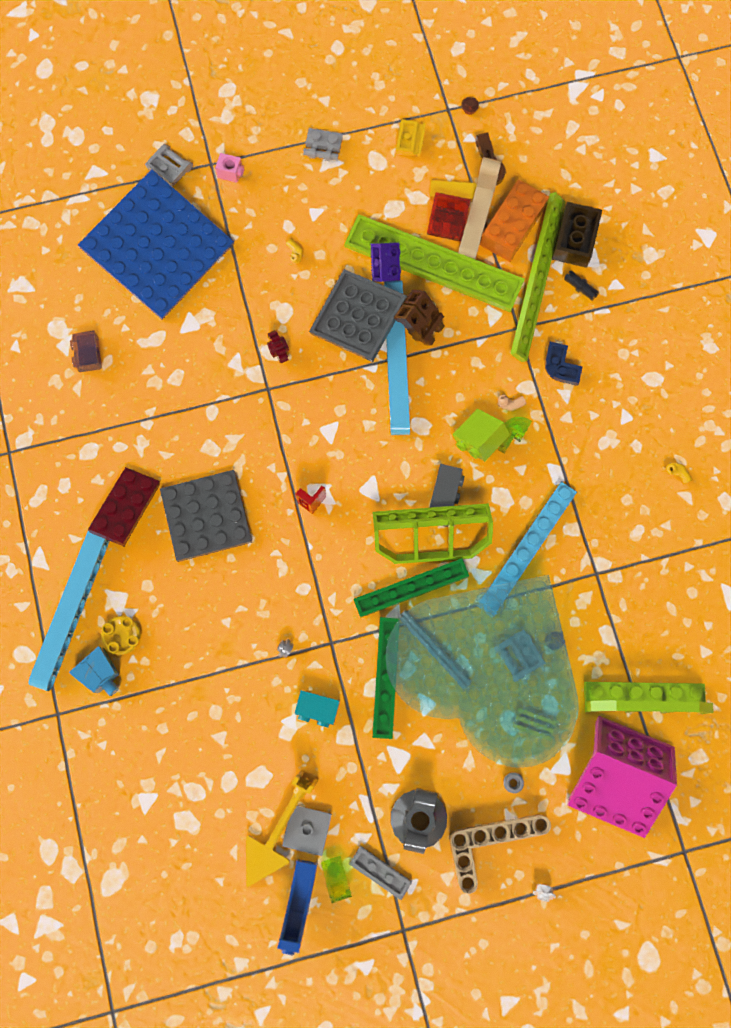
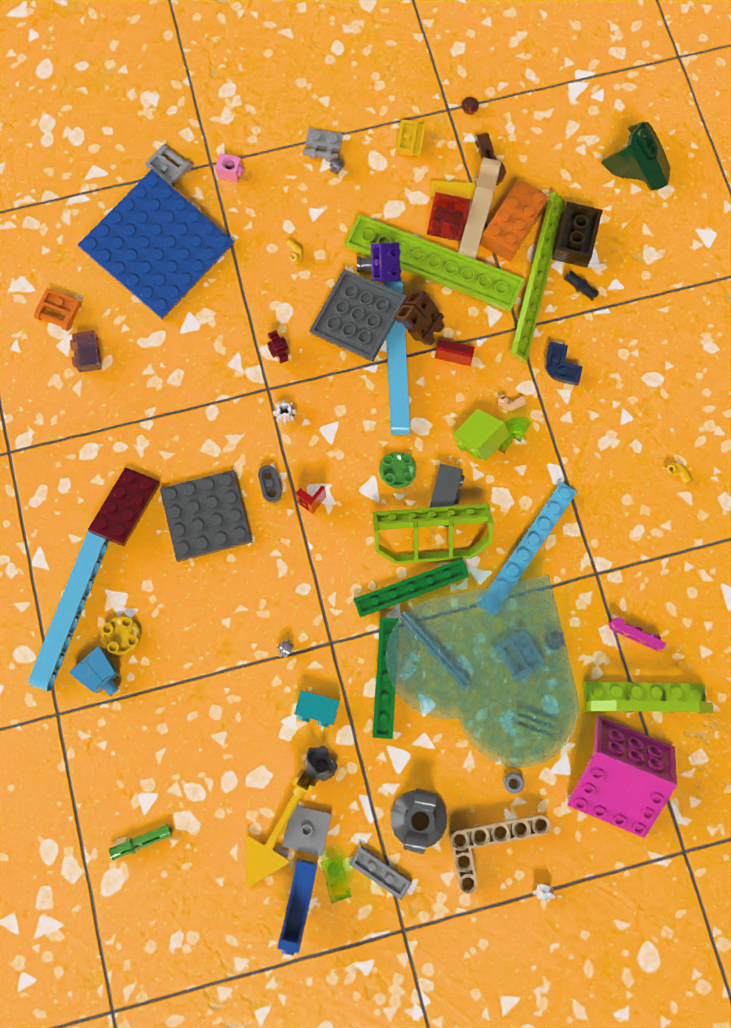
(58, 303): none -> orange plate
(137, 843): none -> bright green pin
(270, 484): none -> dark grey plate
(284, 417): none -> white gear
(319, 764): none -> dark grey hair
(336, 165): none -> flat silver plate
(363, 264): none -> dark grey bush
(397, 470): none -> bright green dish
(454, 352): none -> red panel
(635, 633): none -> dark pink plate
(641, 159): none -> dark green piece

